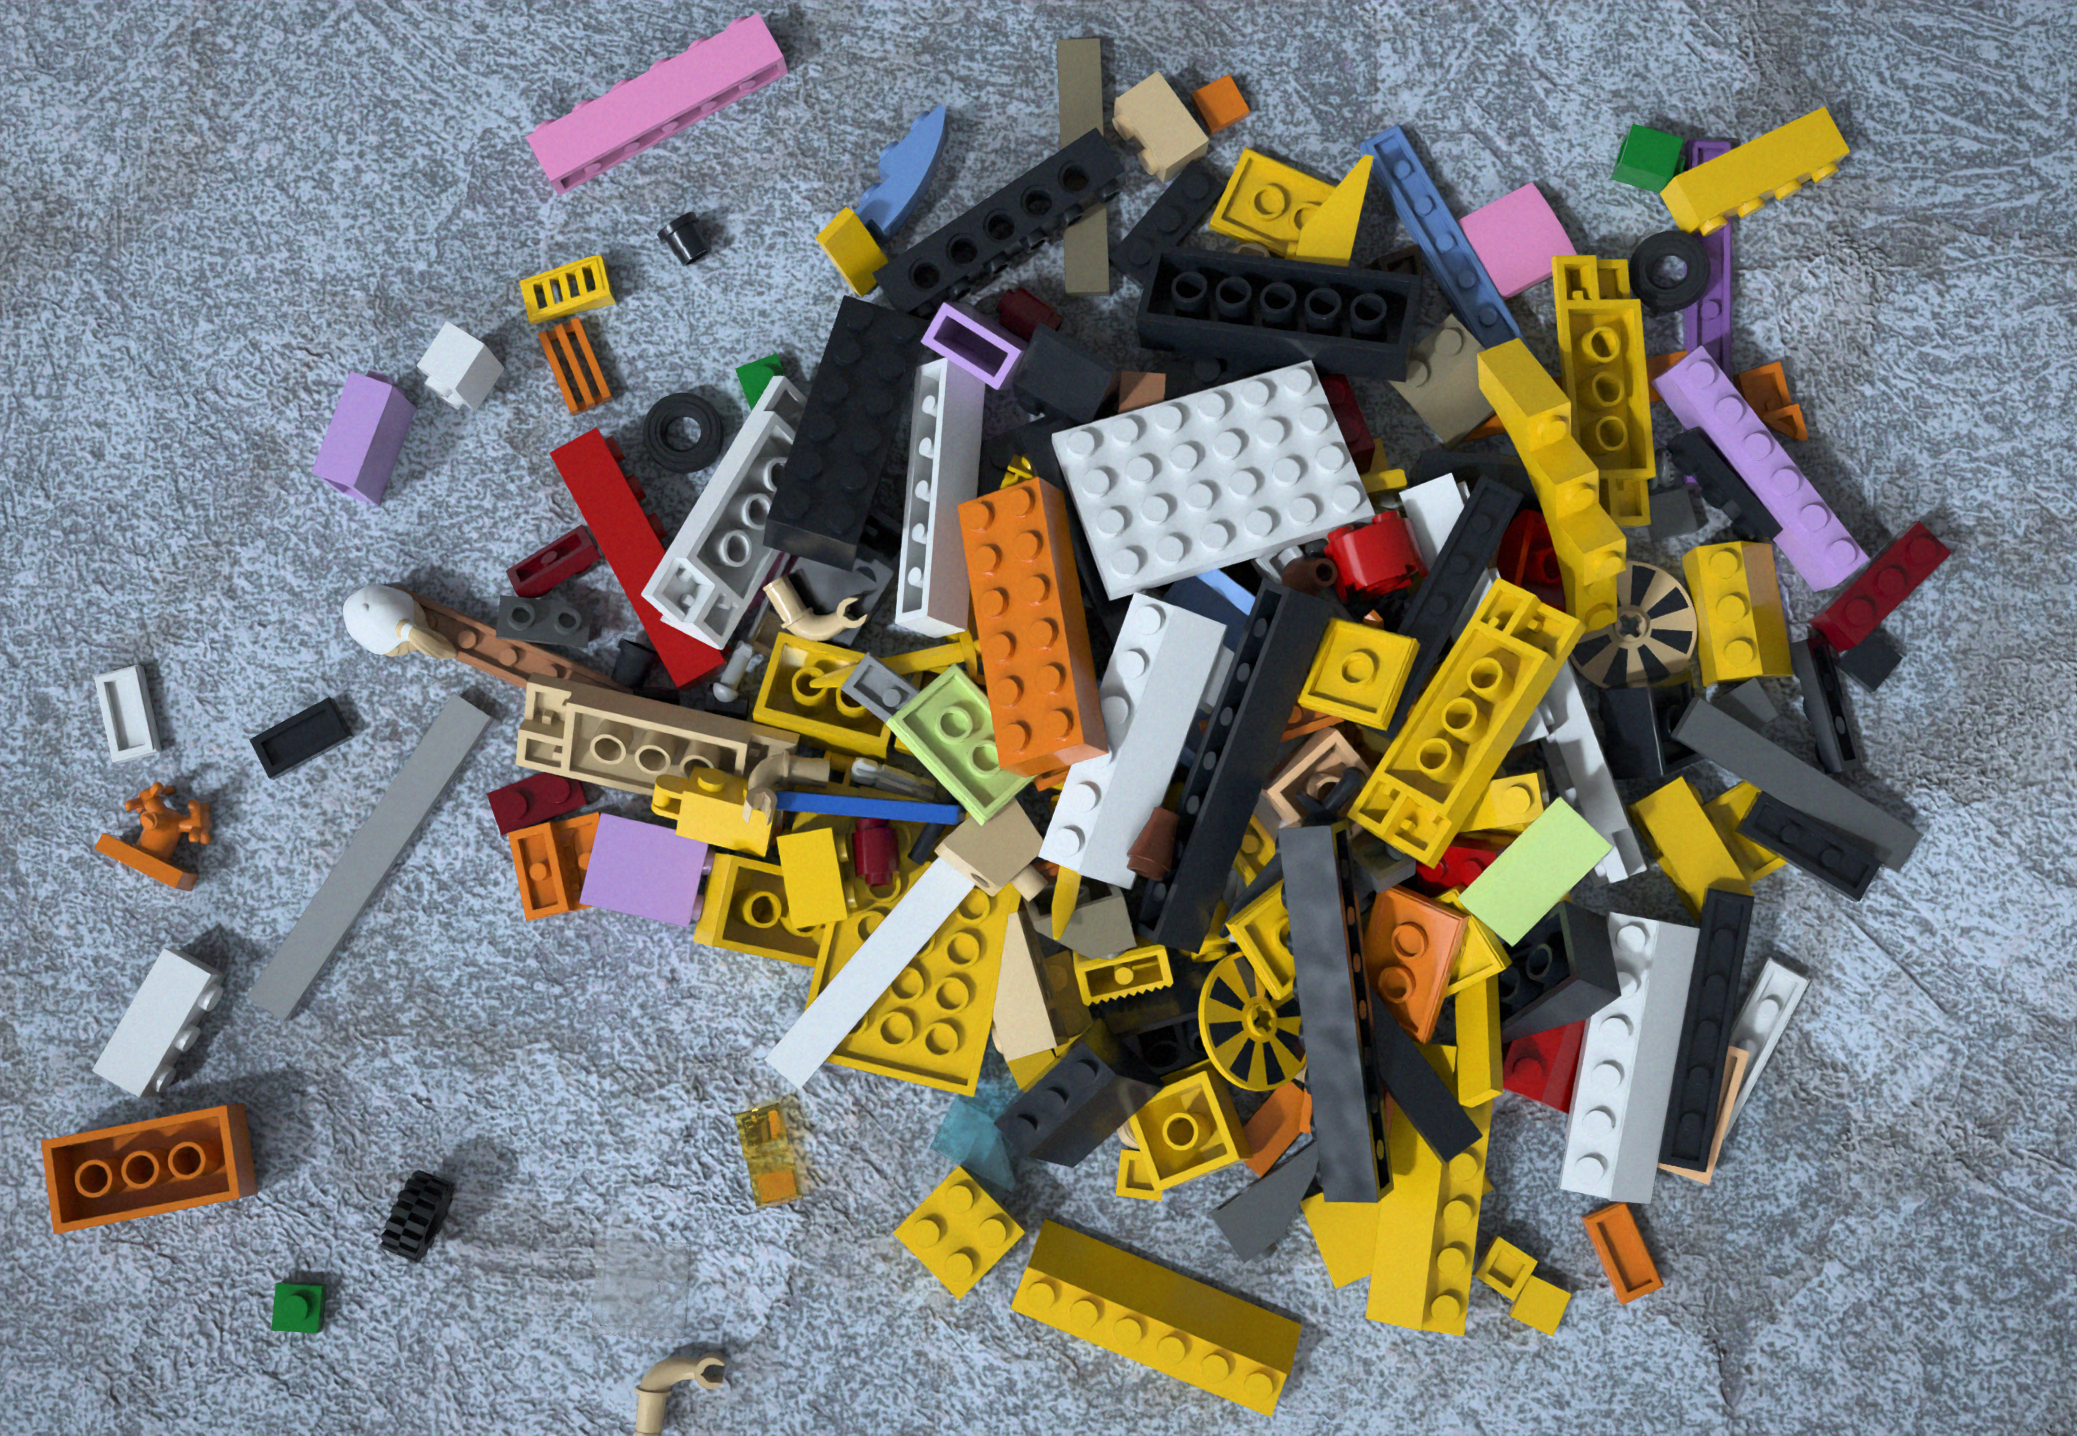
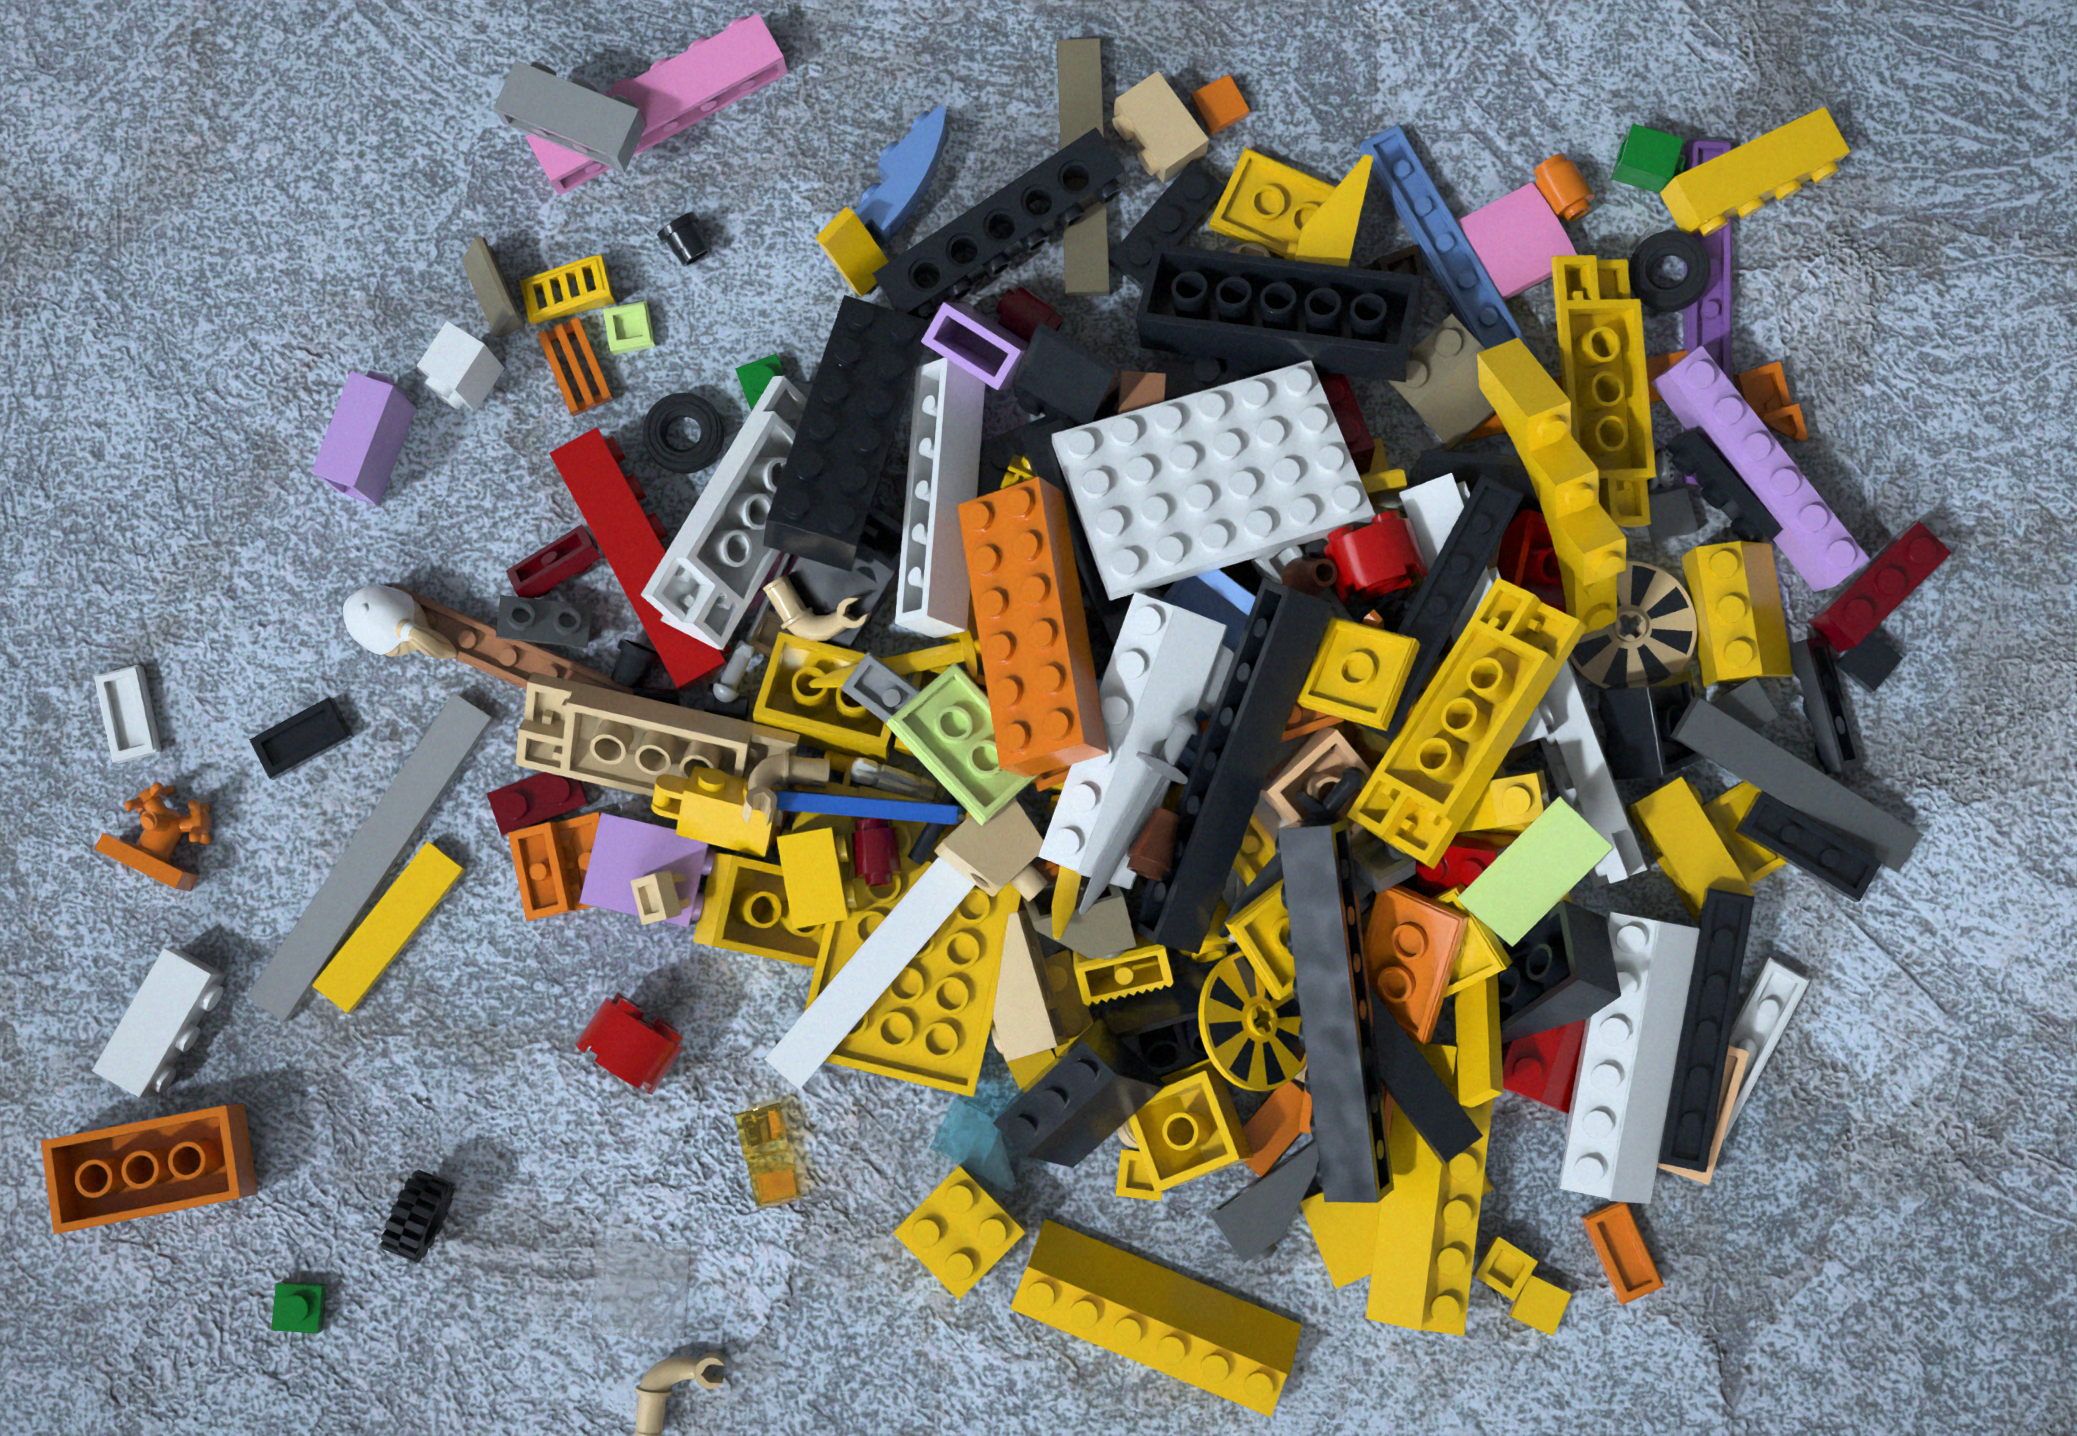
(388, 927): none -> yellow tile
(492, 288): none -> dark tan slope
(570, 114): none -> light grey brick
(629, 328): none -> yellowish green tile
(630, 1043): none -> red brick
(657, 897): none -> tan tile
(1161, 769): none -> light grey sword
(1564, 187): none -> orange brick

